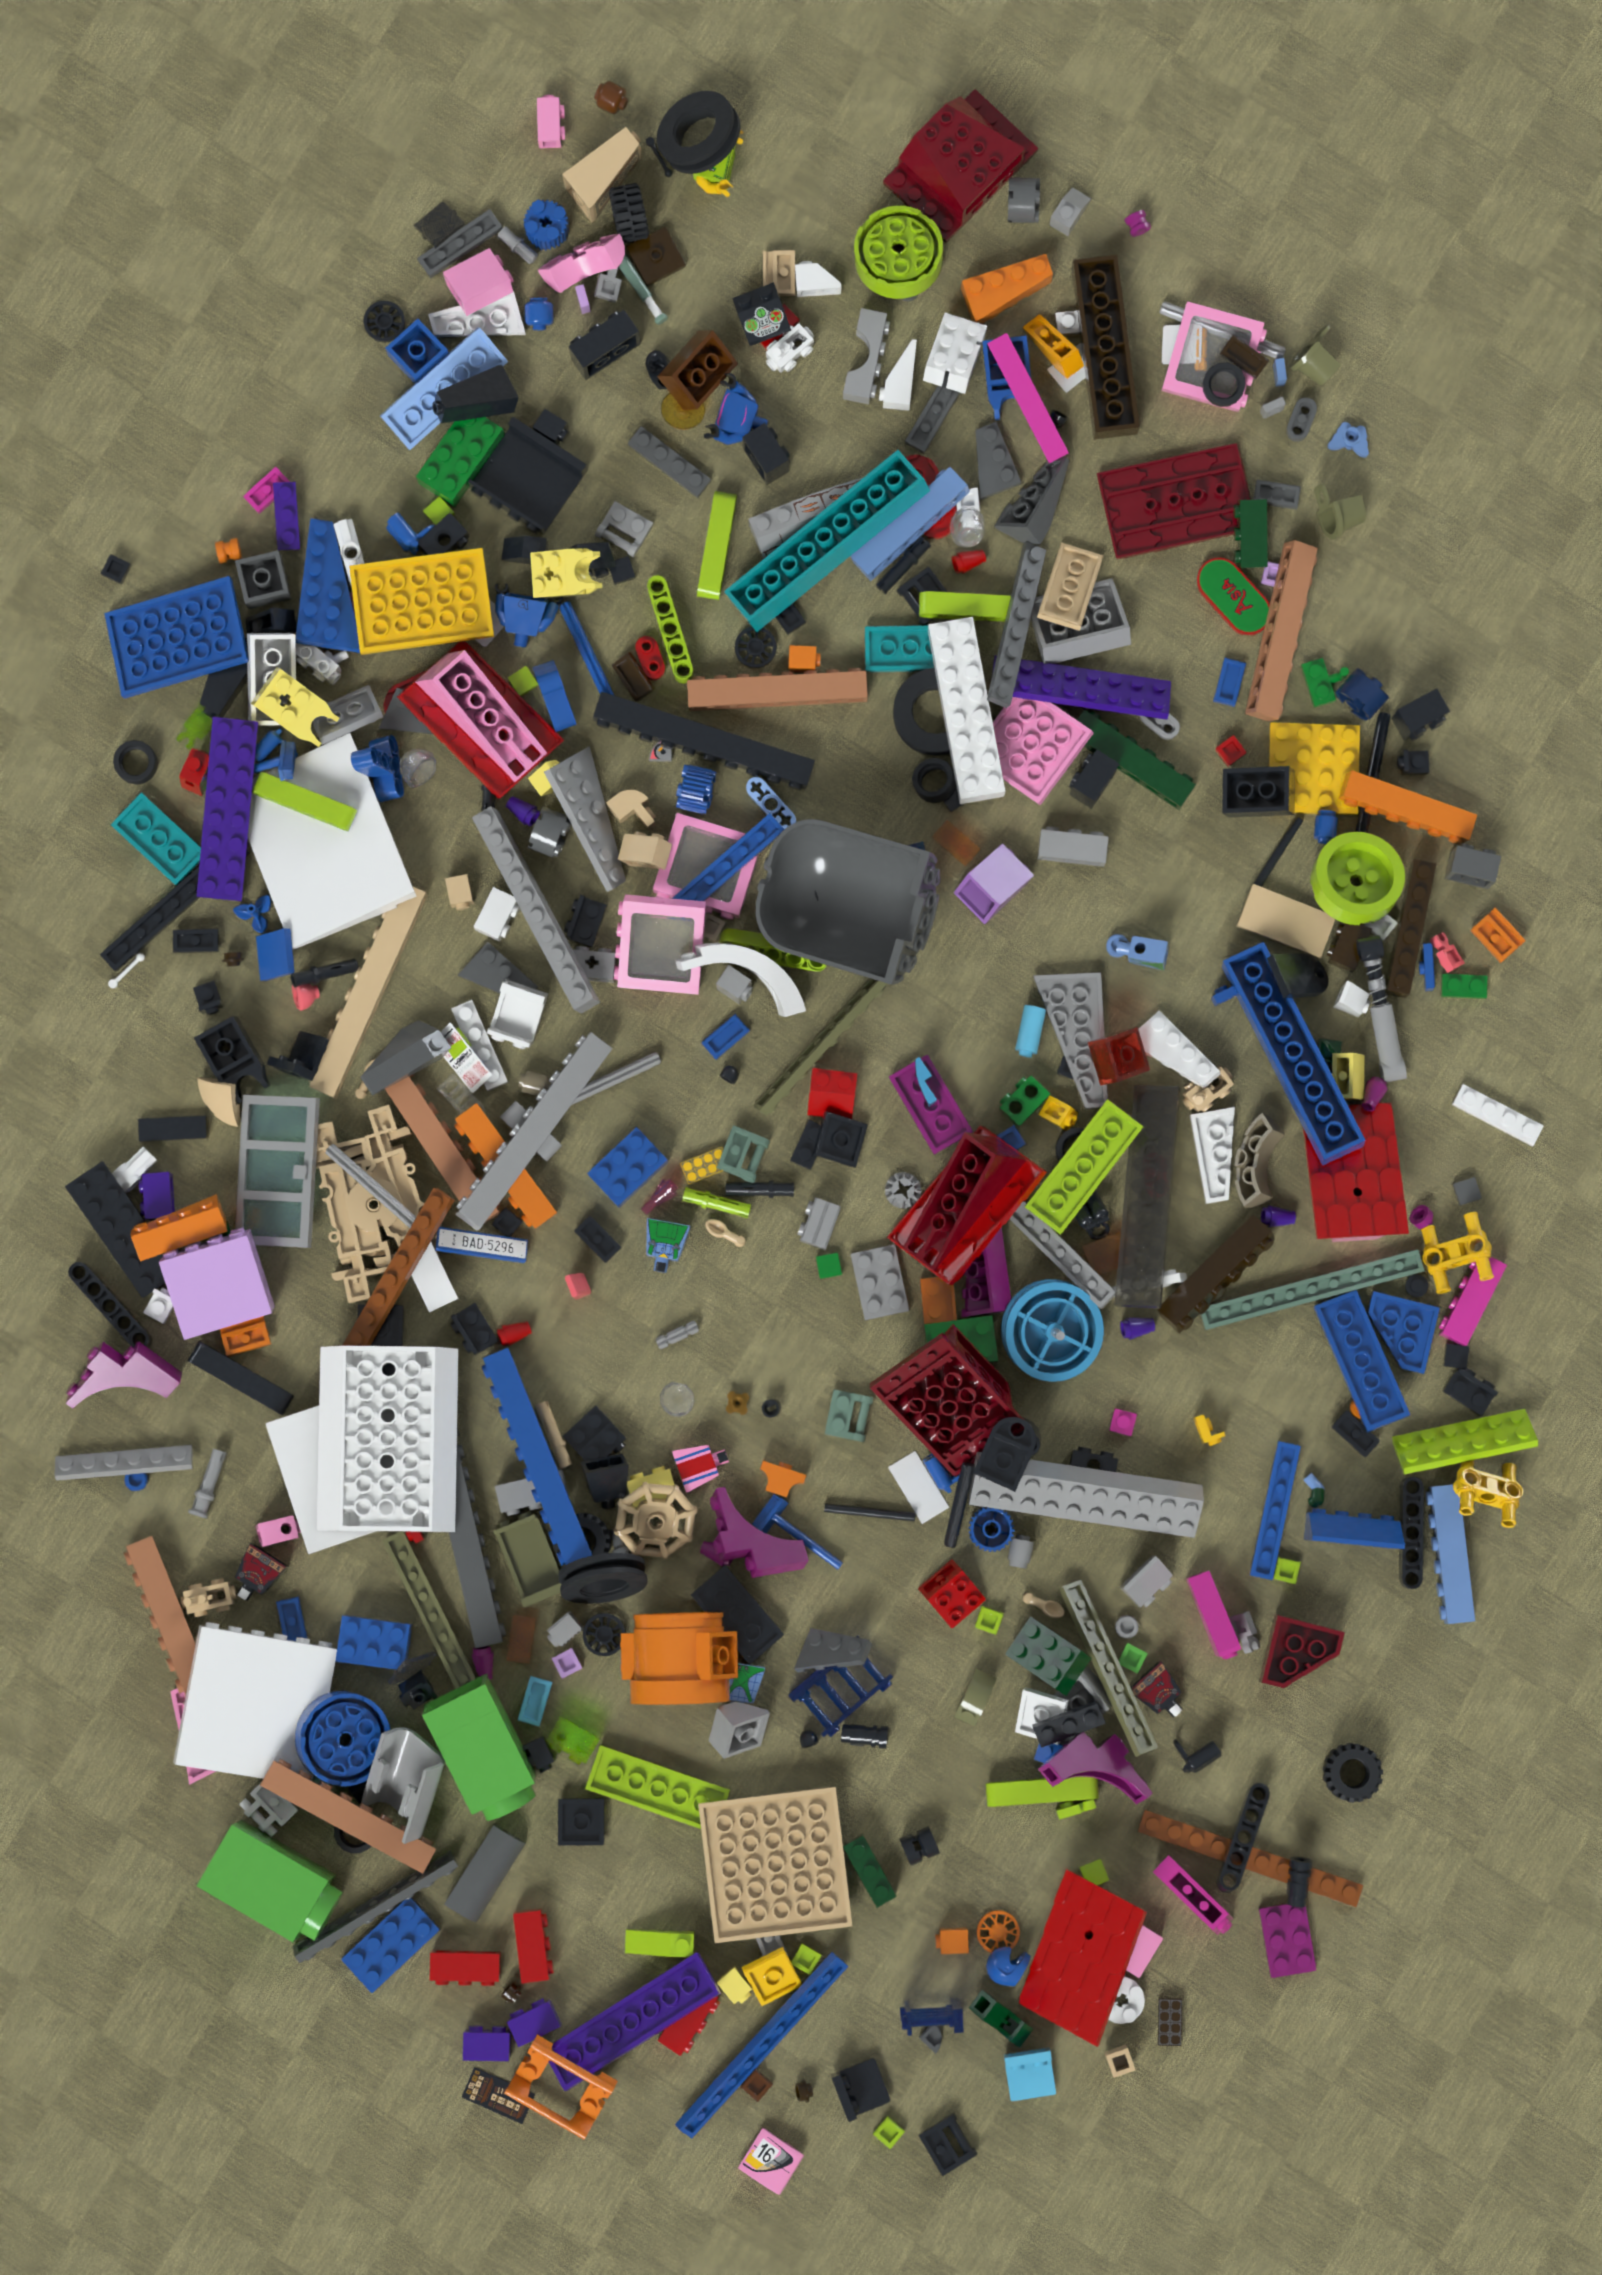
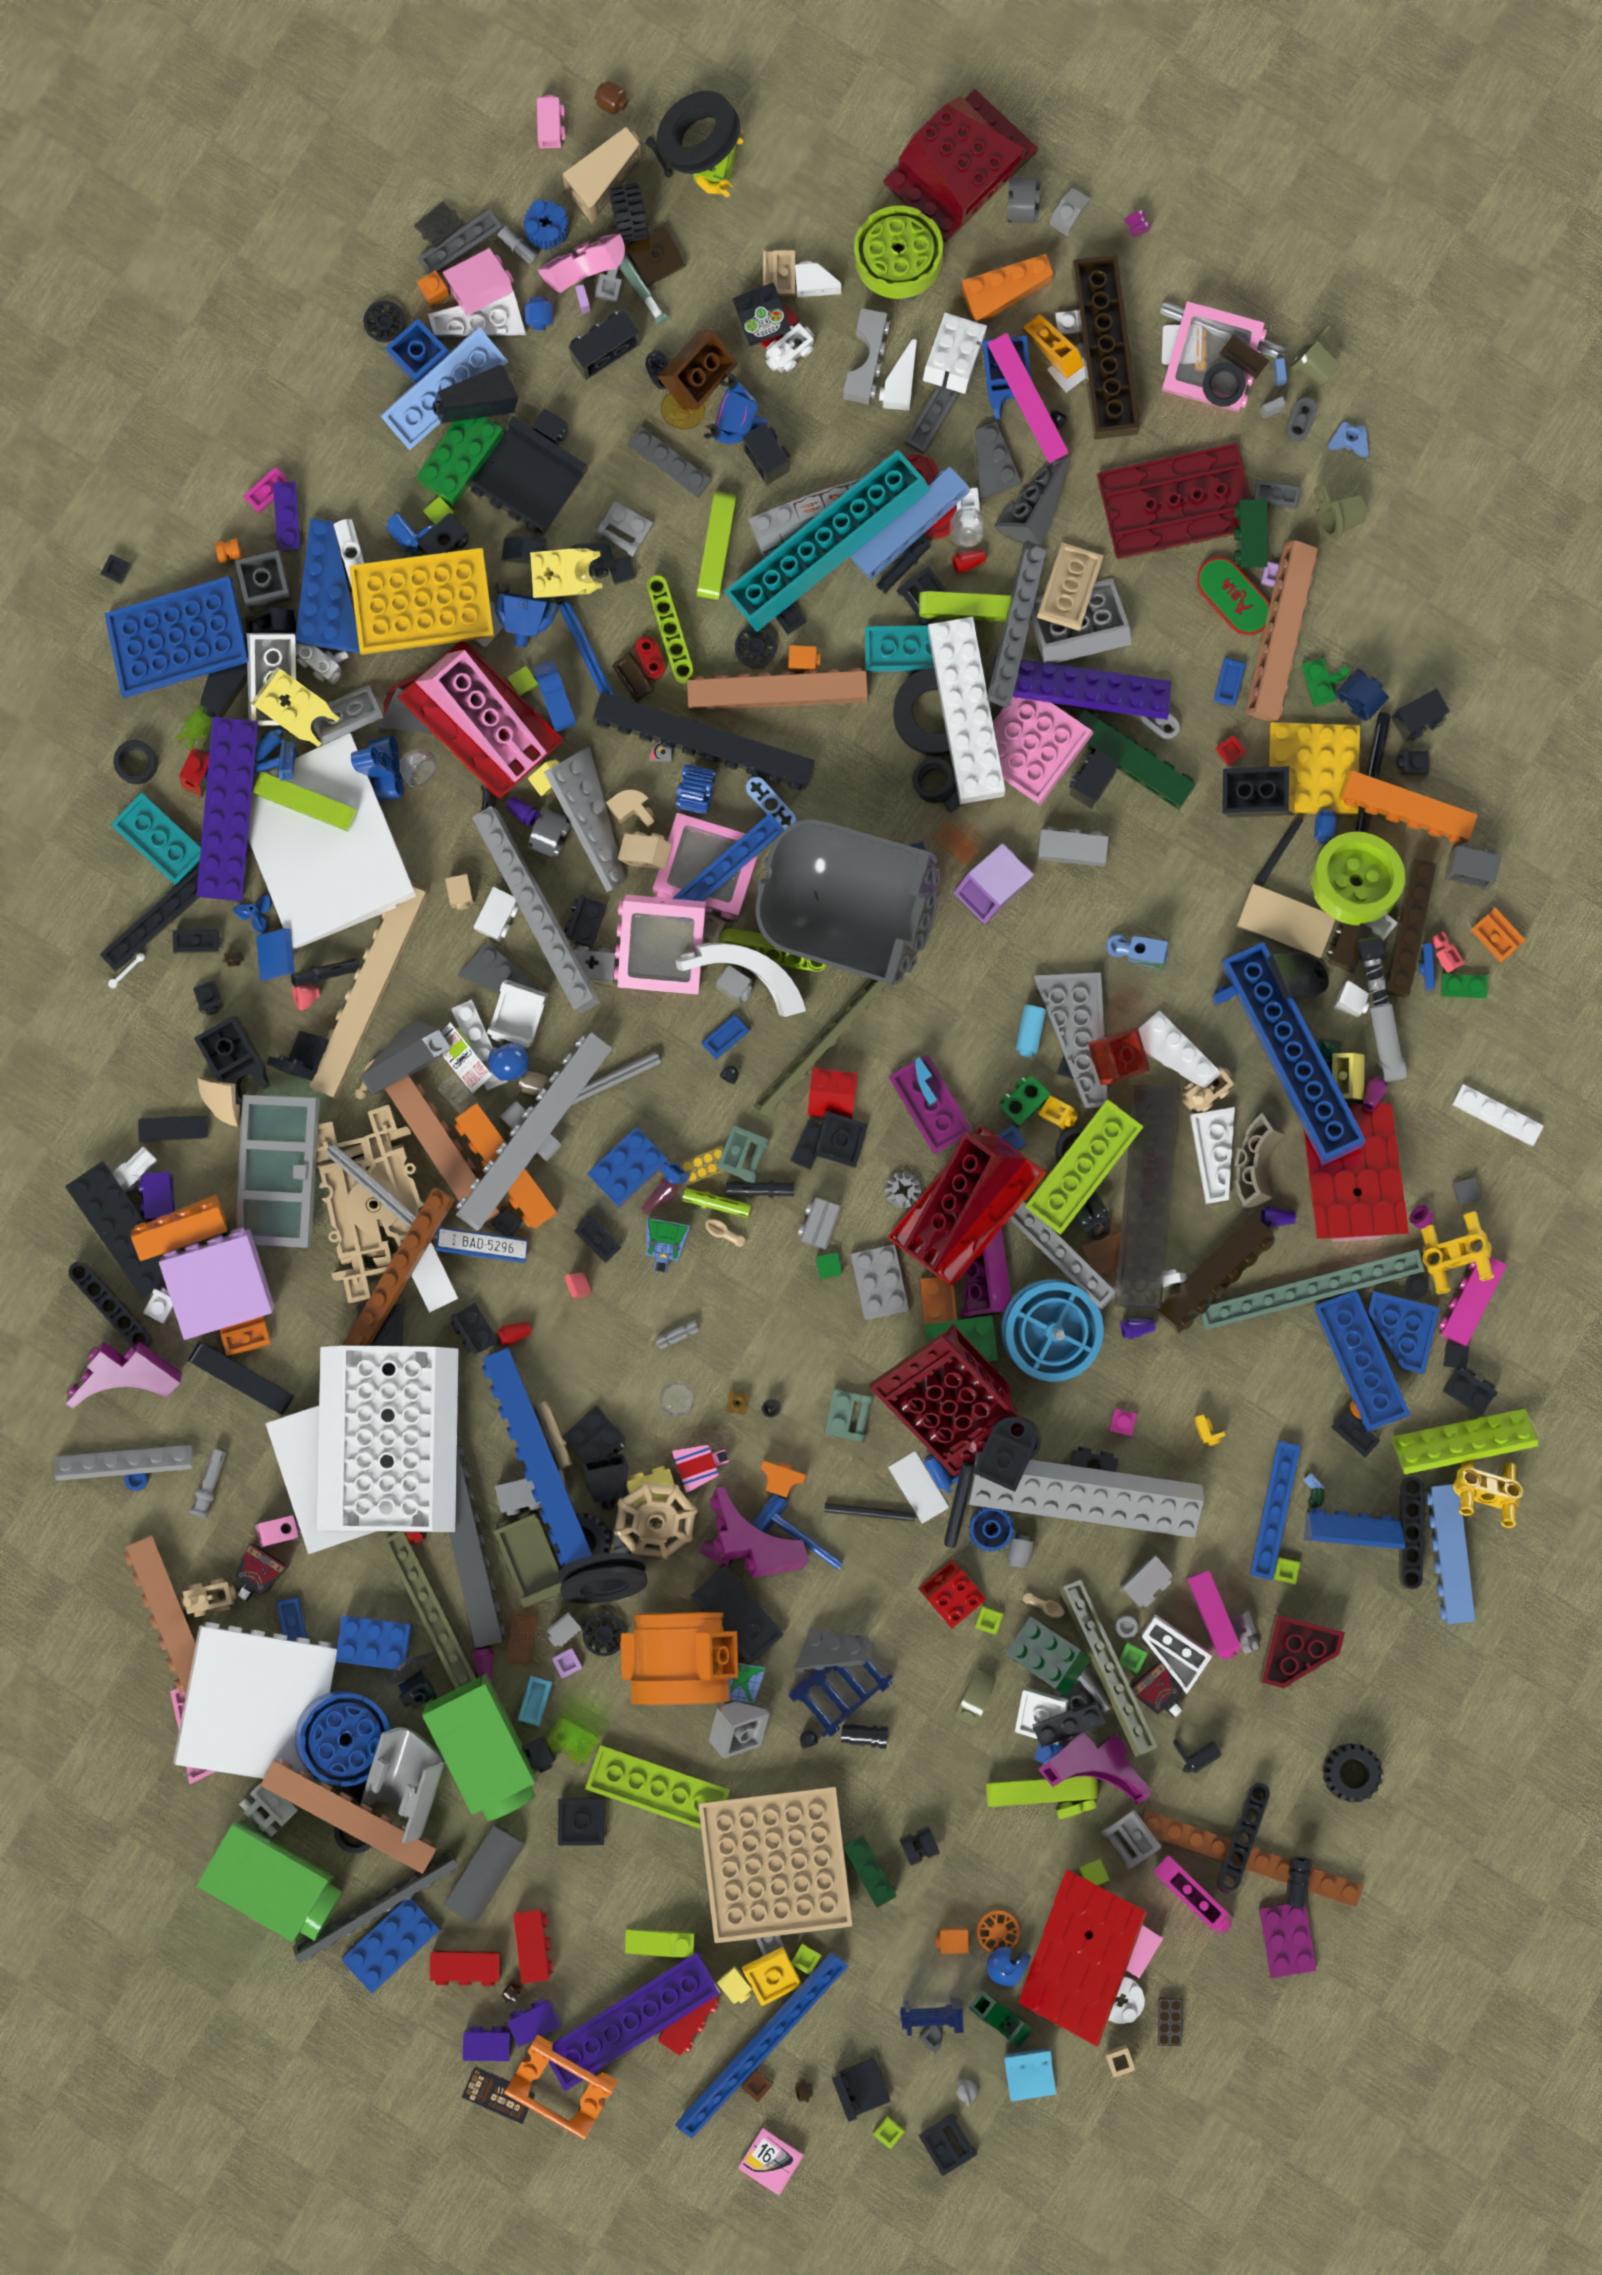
(433, 289): none -> orange brick
(508, 1061): none -> blue helmet
(674, 1173): none -> blue plate
(966, 2091): none -> light grey piece
(1136, 1835): none -> light grey plate
(1177, 1651): none -> white wedge

